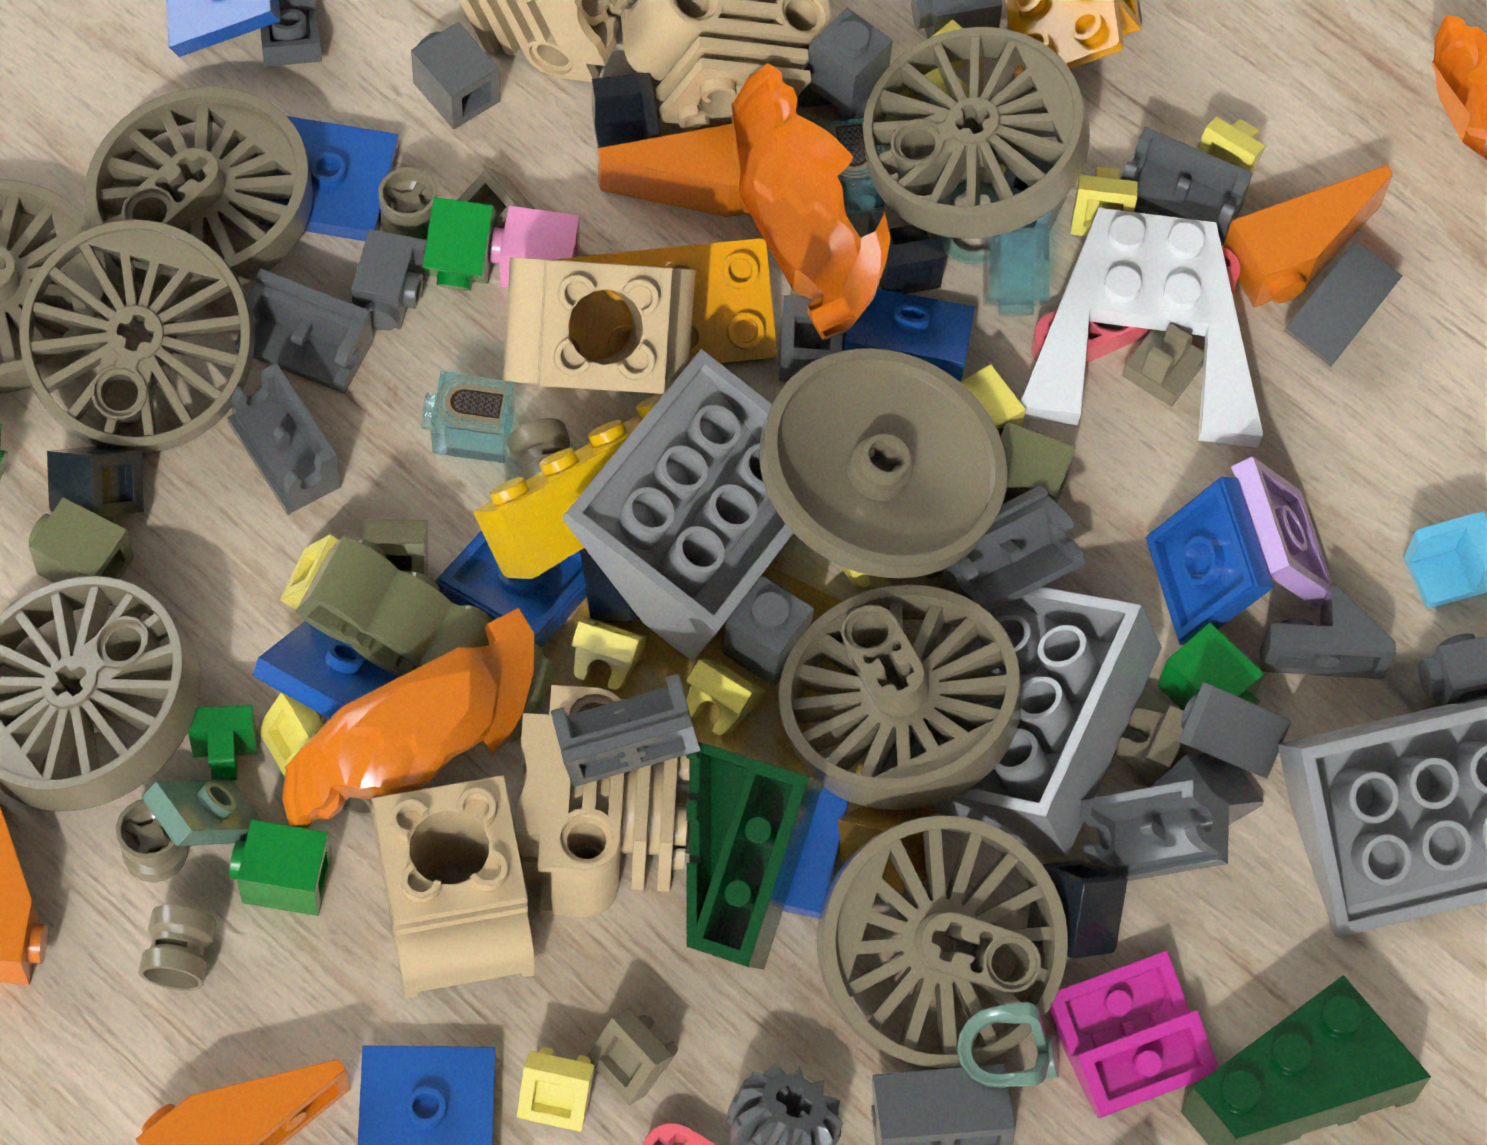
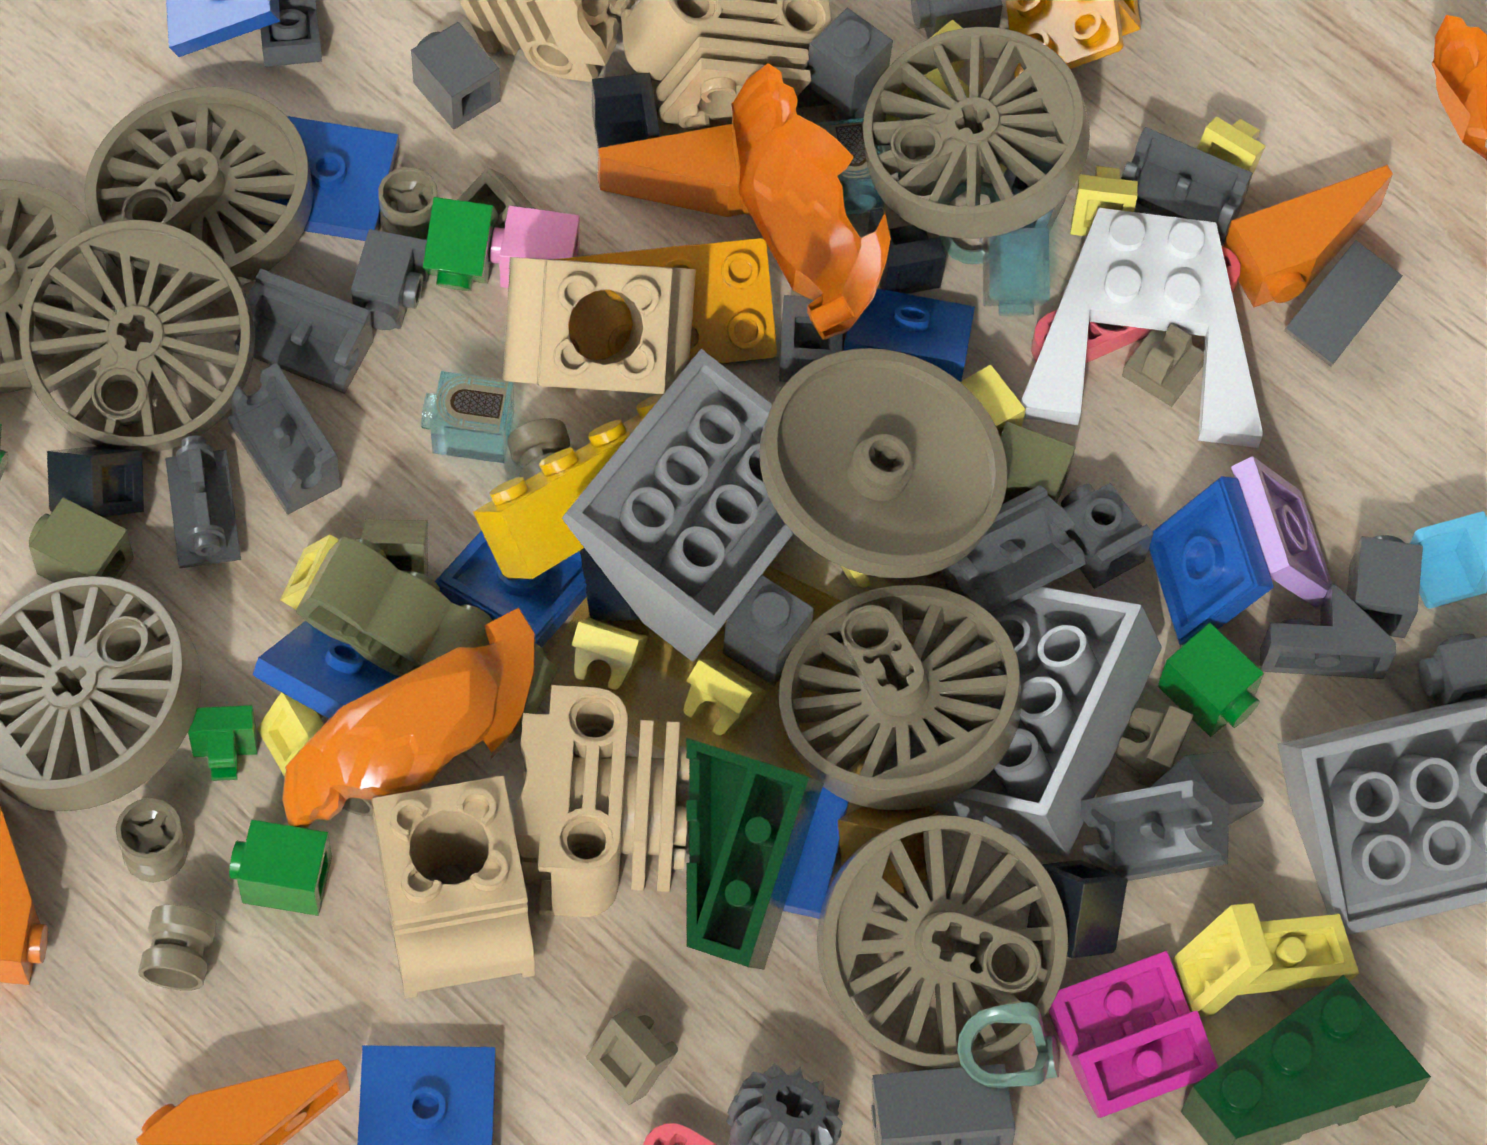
(201, 811): sand green plate -> none
(202, 504): none -> dark grey hinge
(555, 1089): light yellow tile -> none
(626, 734): dark grey hinge -> none
(1107, 547): none -> dark grey brick
(1233, 730): dark grey slope -> none
(1253, 956): none -> light yellow bracket
(1386, 581): none -> dark grey brick

